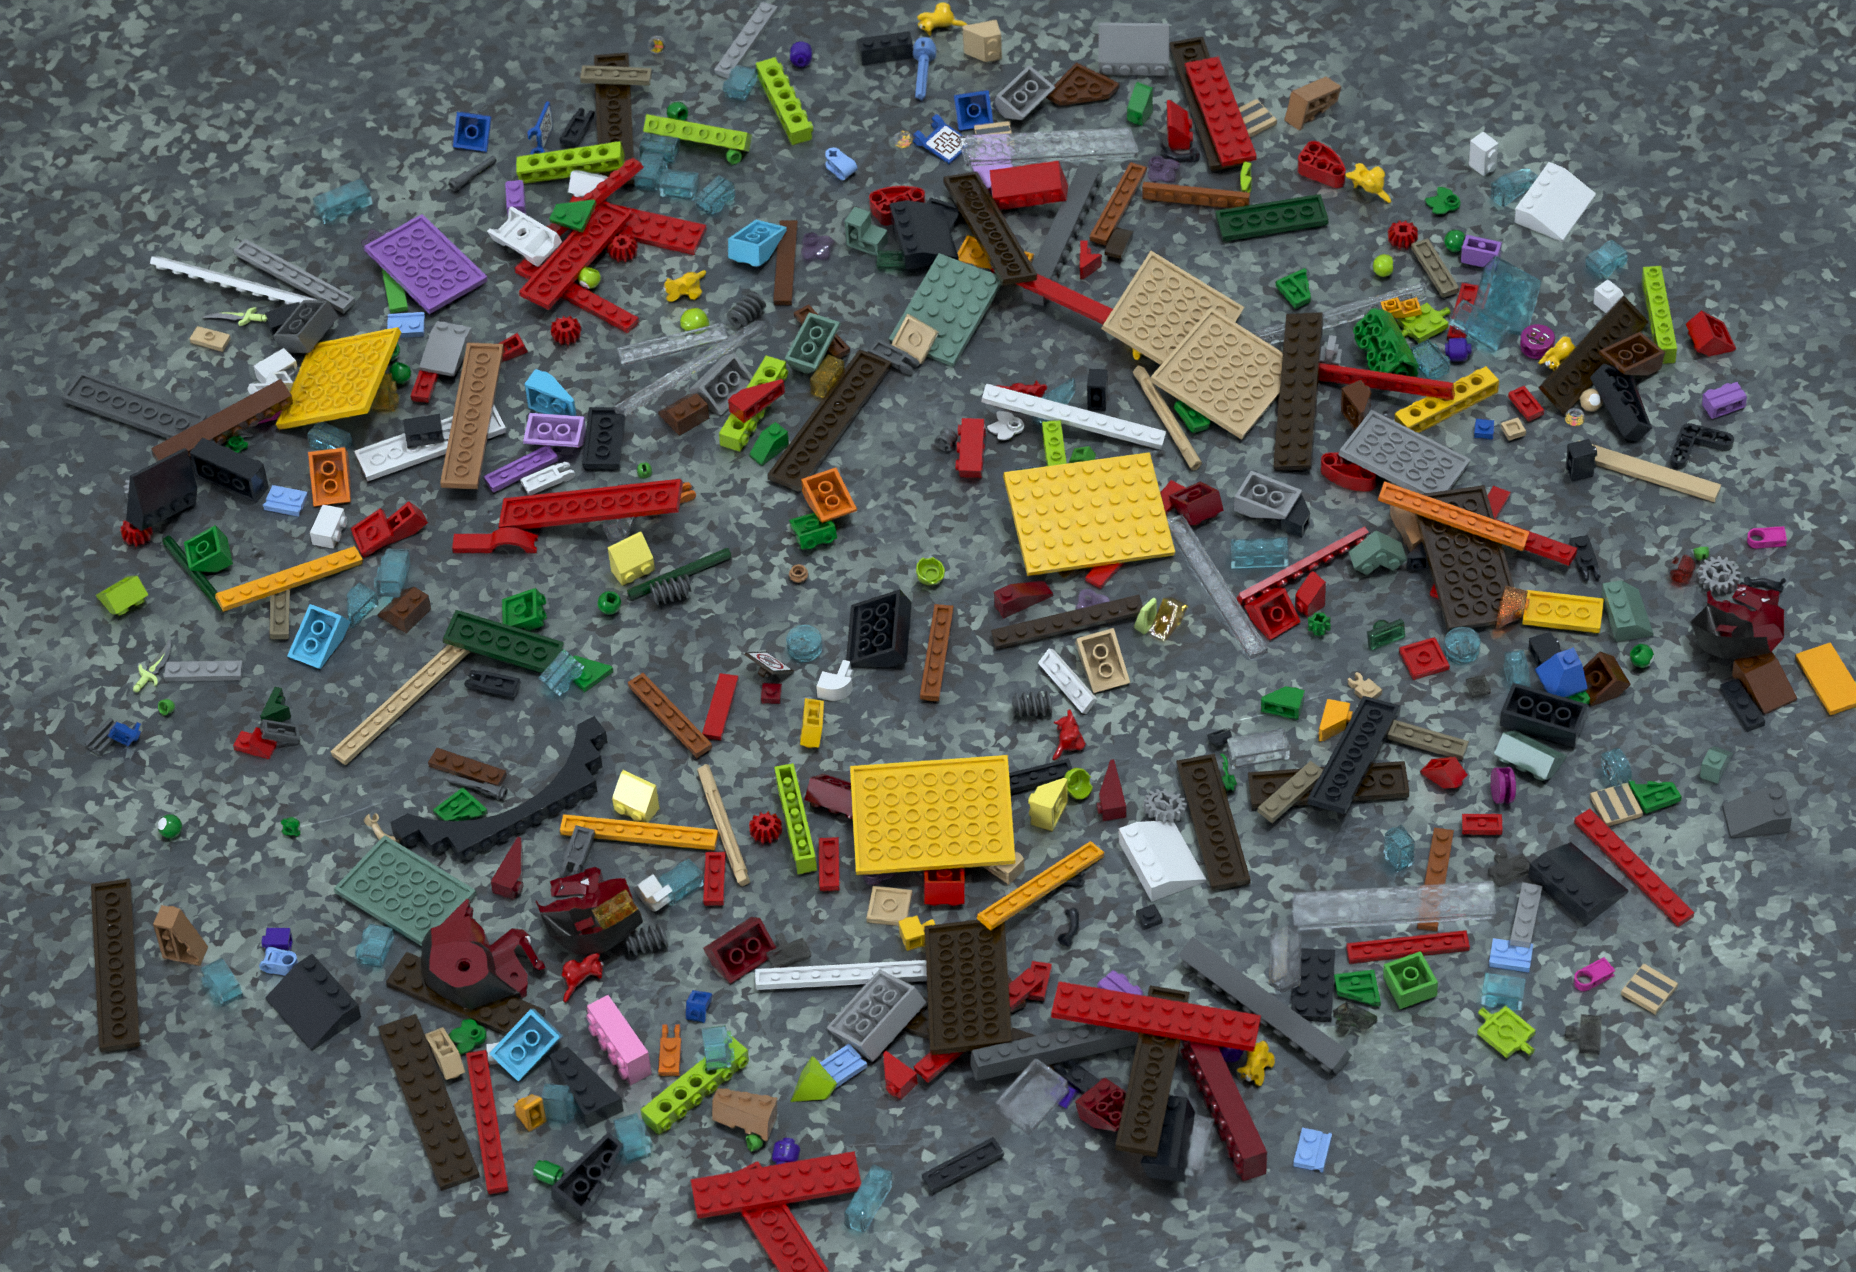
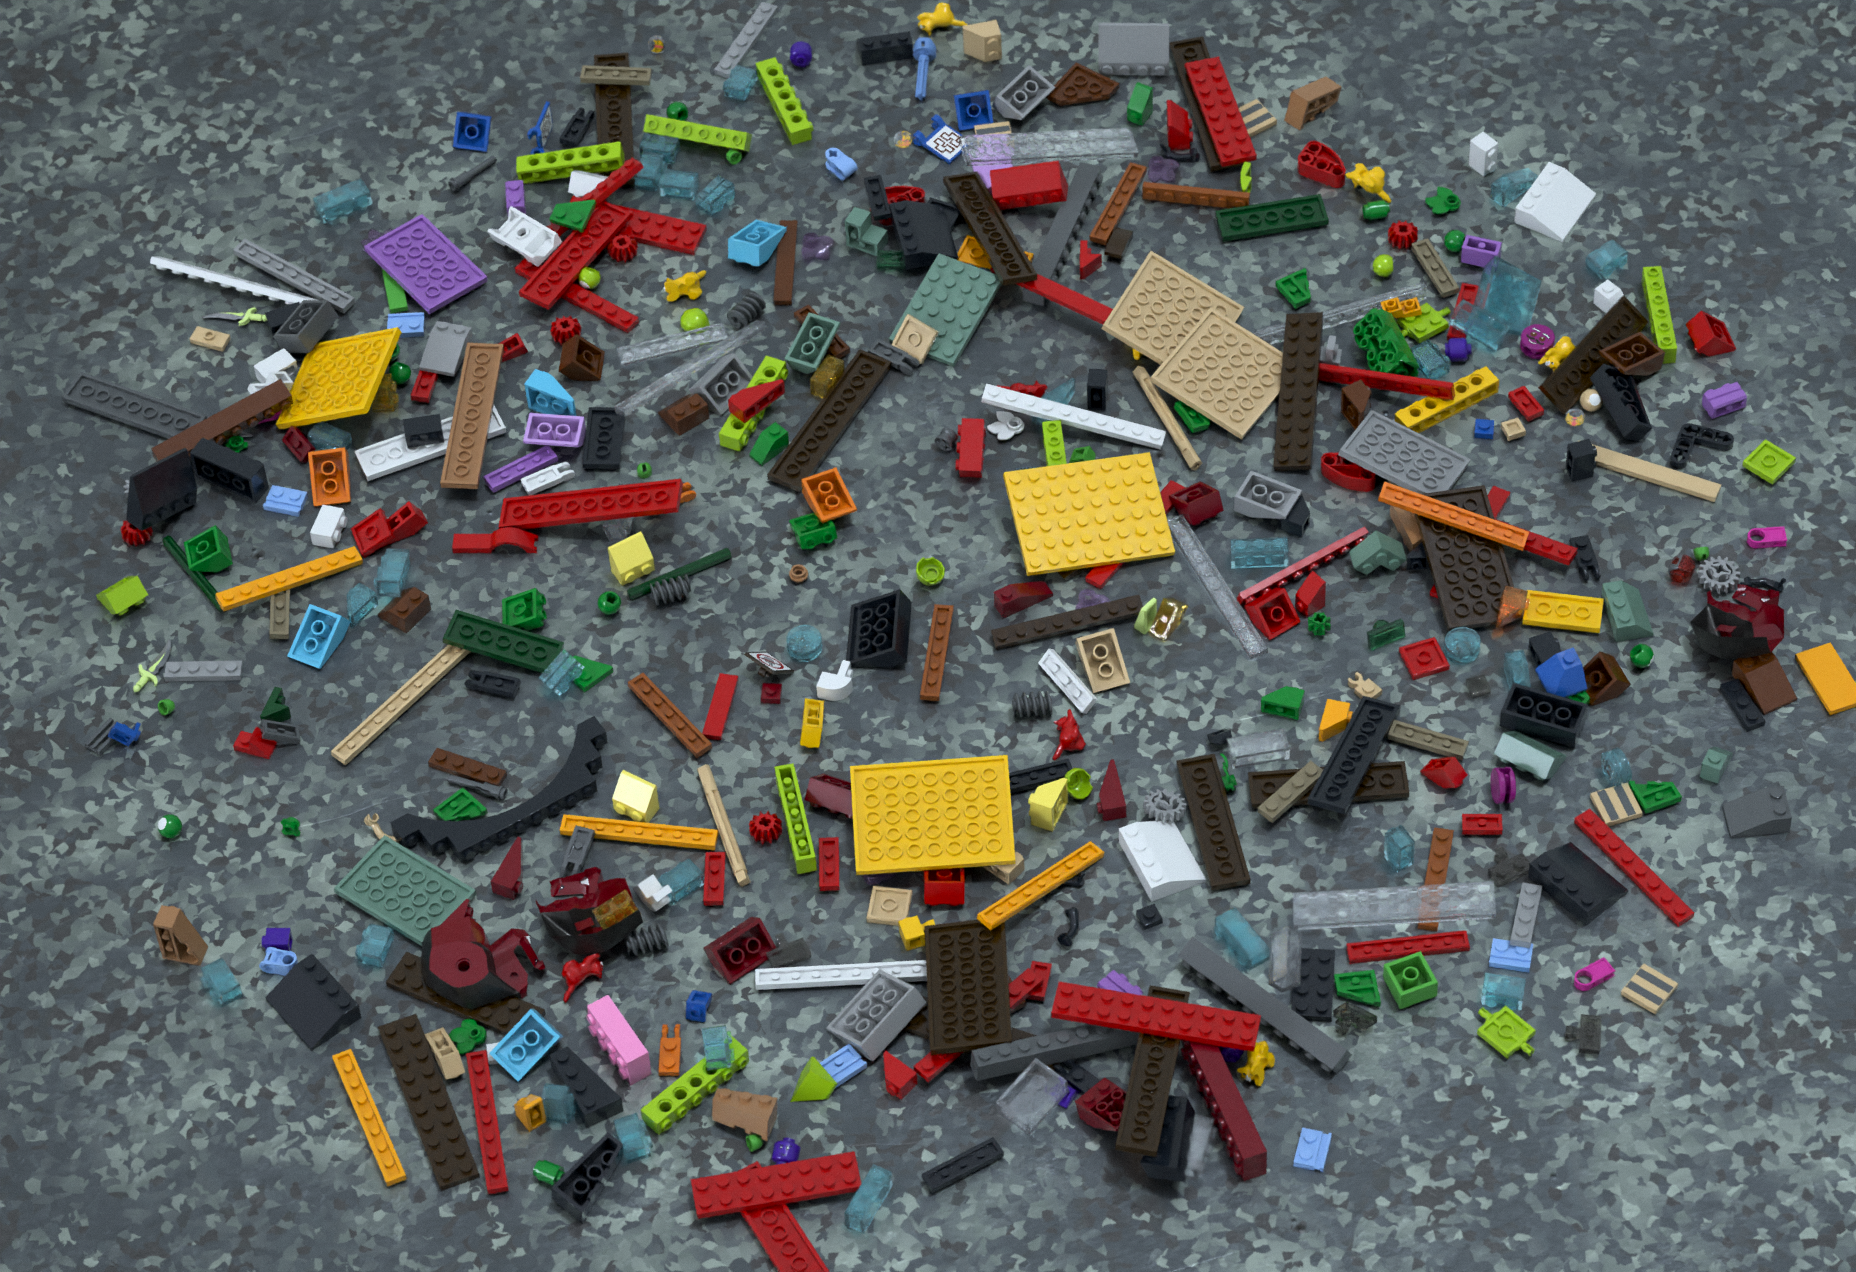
(115, 965): dark brown plate -> none
(298, 444): none -> dark red plate
(369, 1117): none -> light orange plate
(581, 360): none -> reddish brown slope
(877, 198): none -> black plate
(1241, 939): none -> clear light blue brick
(1375, 210): none -> green brick
(1769, 461): none -> lime plate

